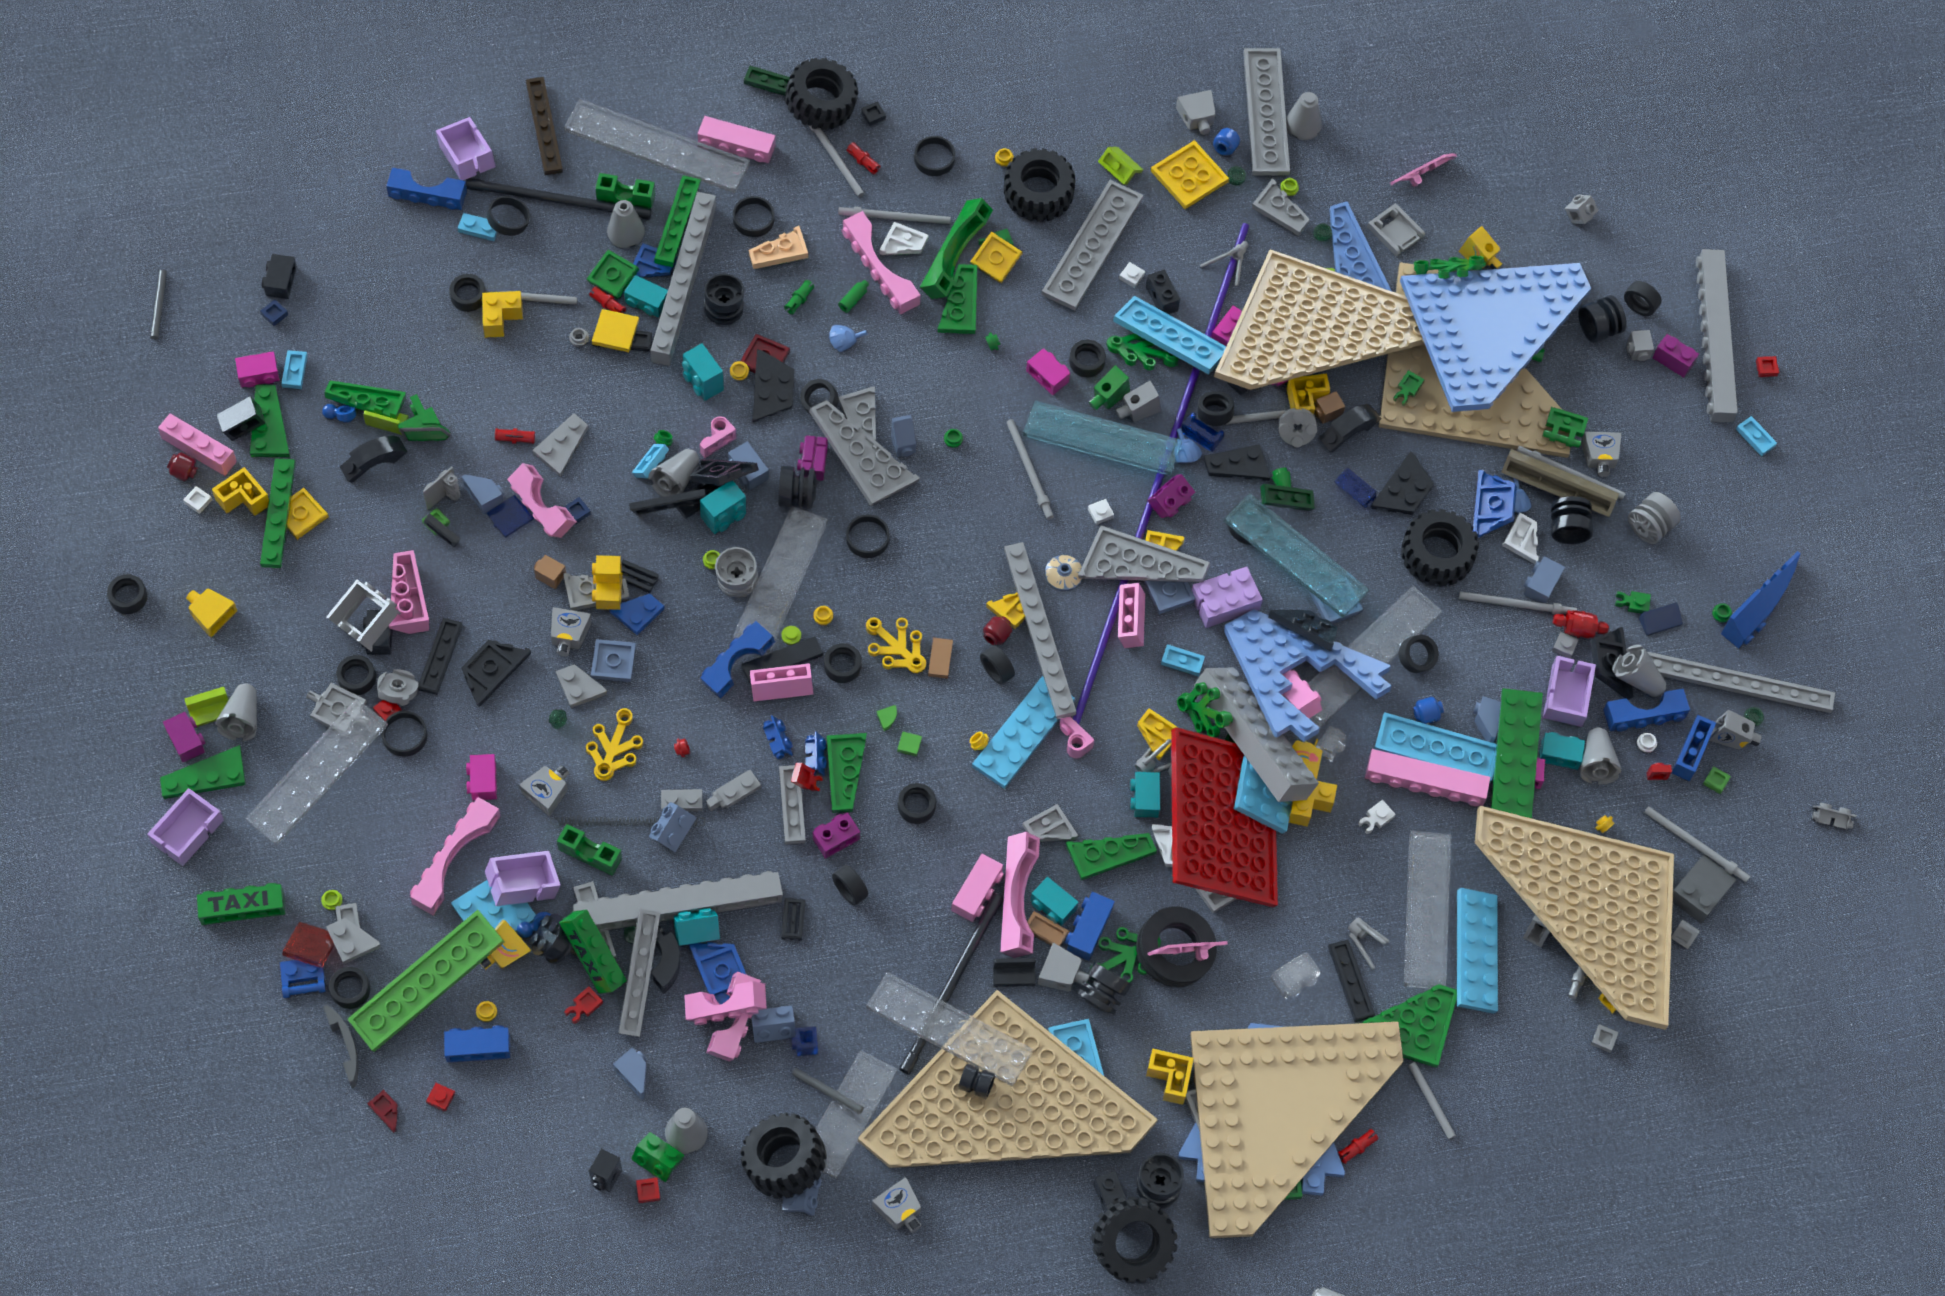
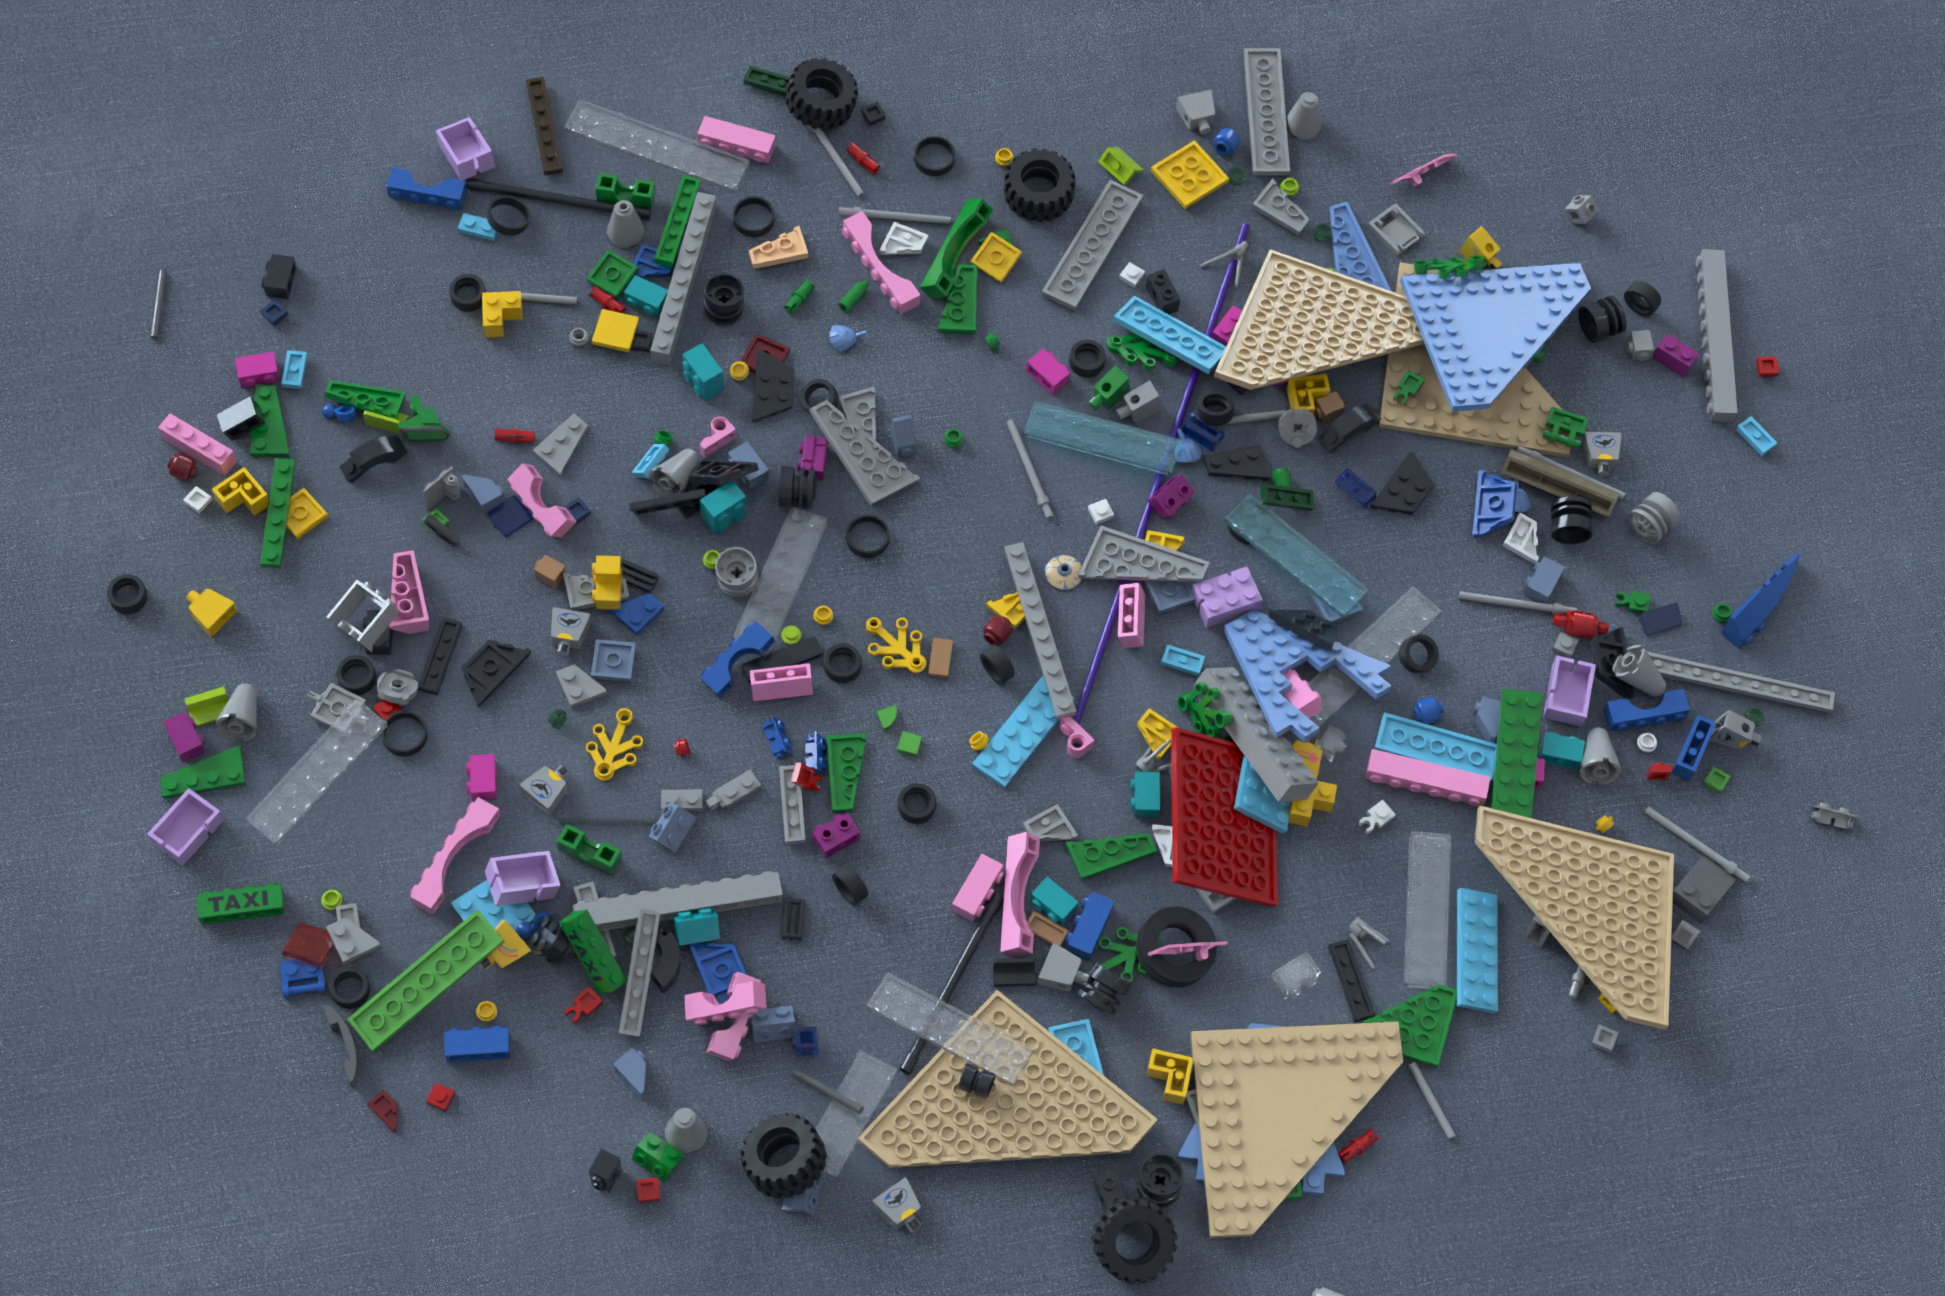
(1445, 526): black tyre -> none

